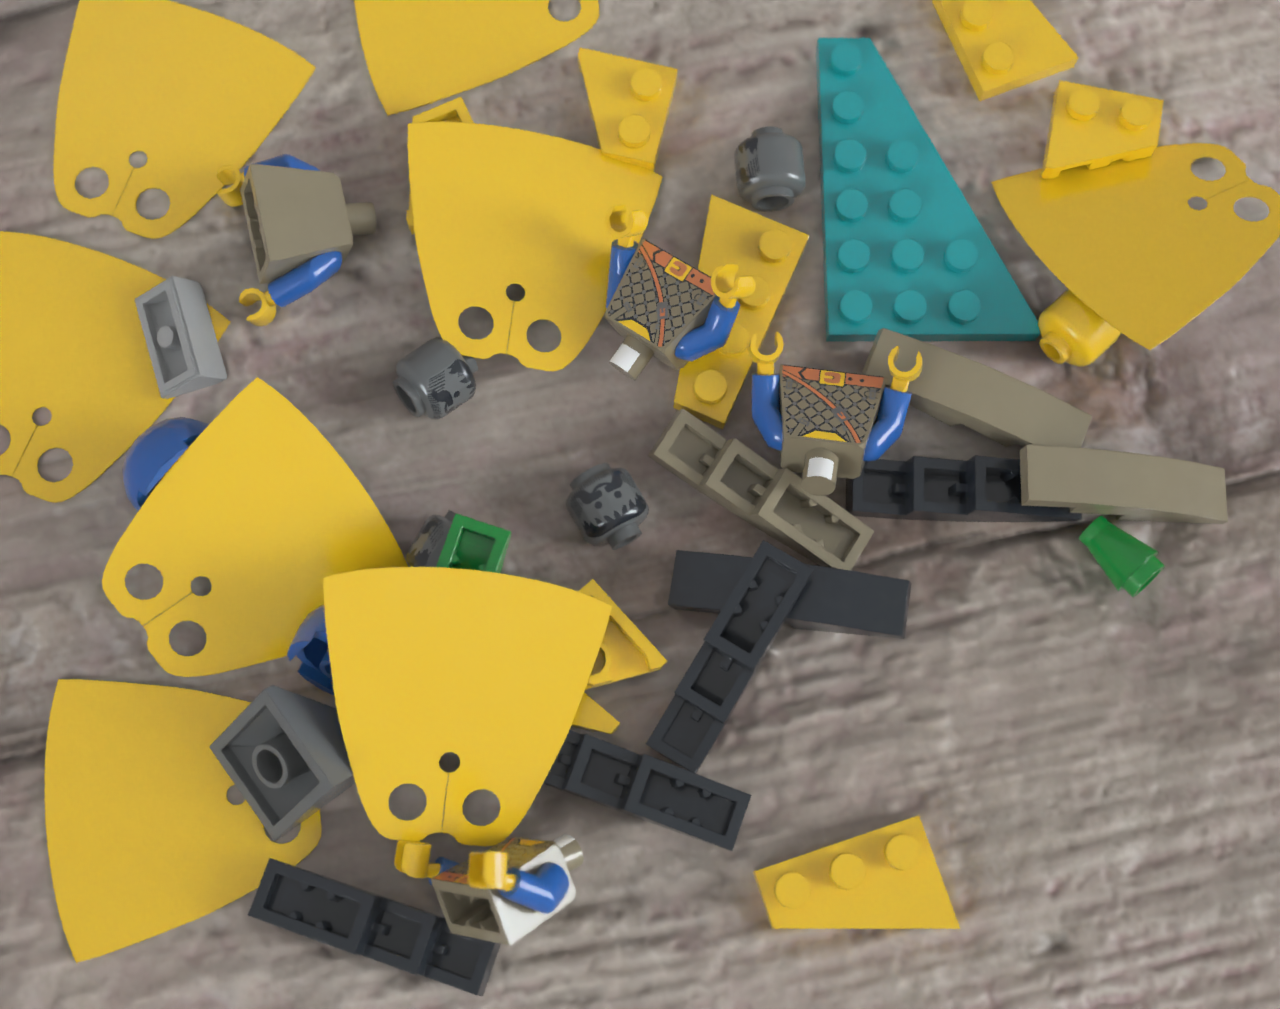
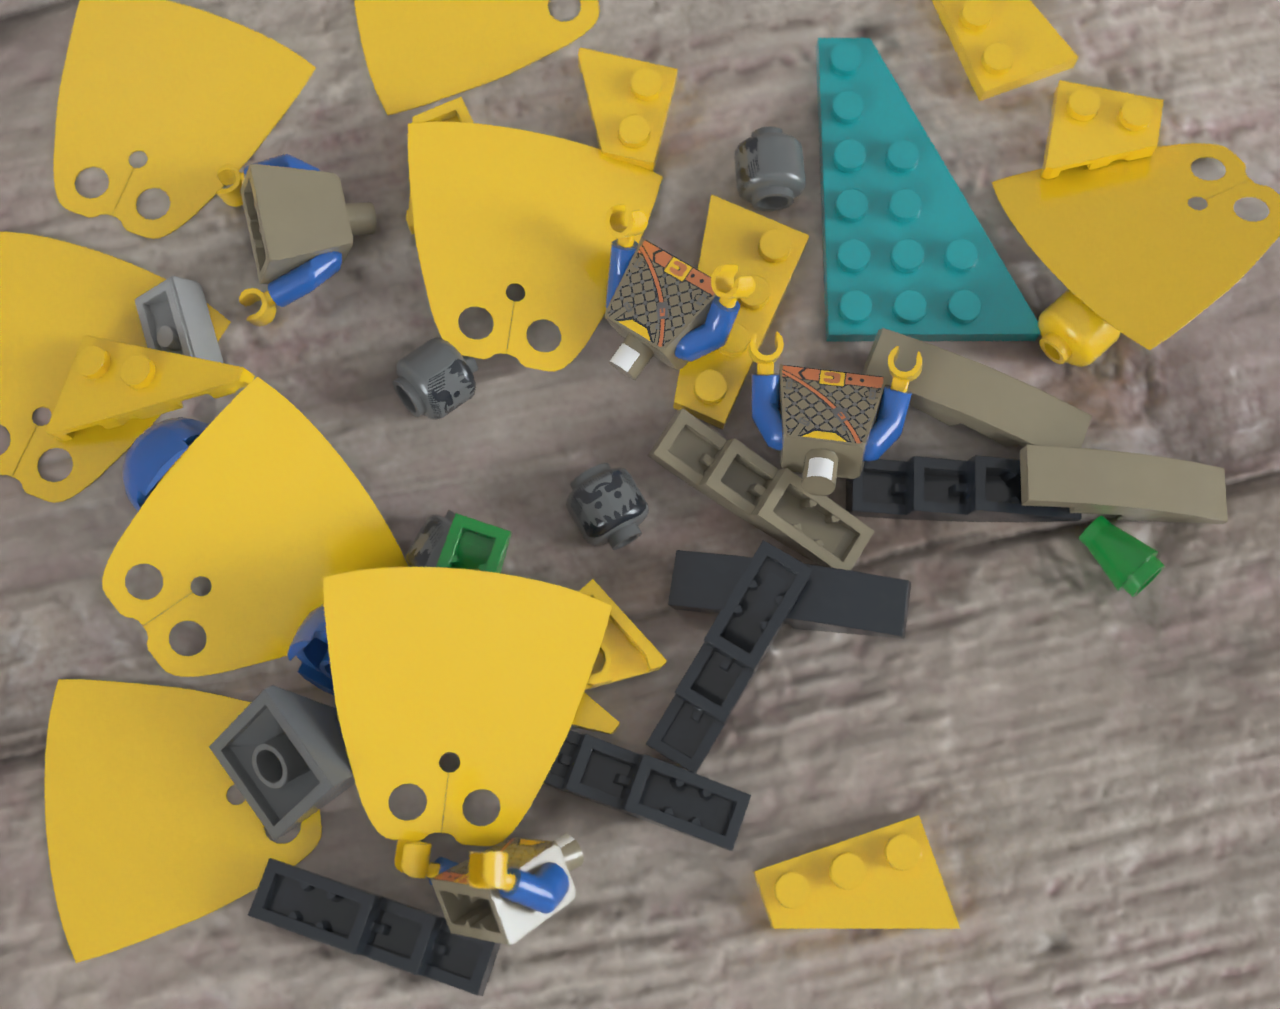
(128, 381): none -> yellow wing

